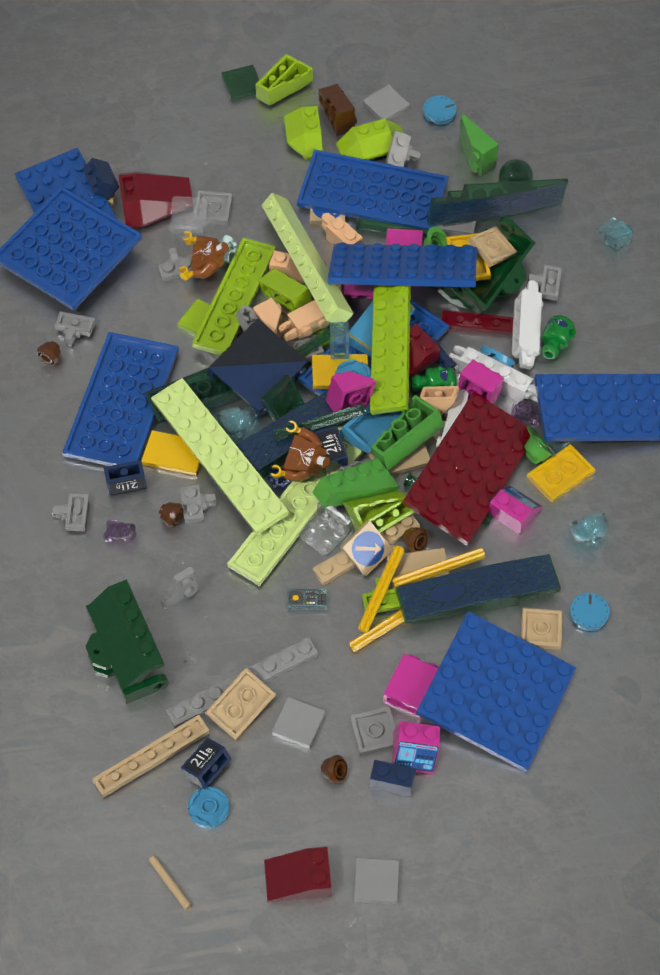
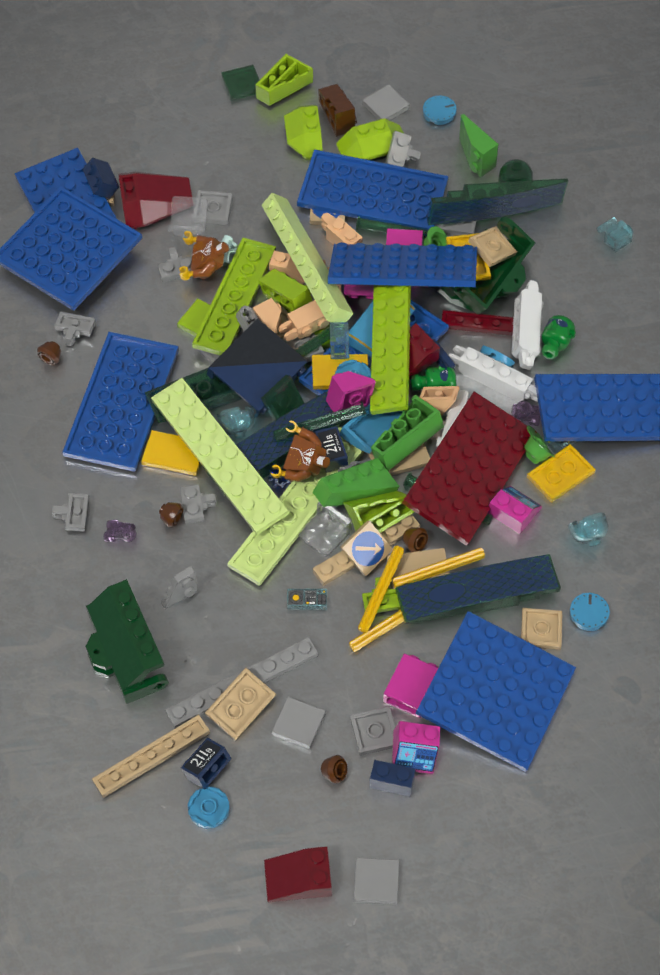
(125, 477): dark blue brick -> none
(170, 882): tan piece -> none
(481, 380): dark pink slope -> none
(548, 282): light grey hinge -> none

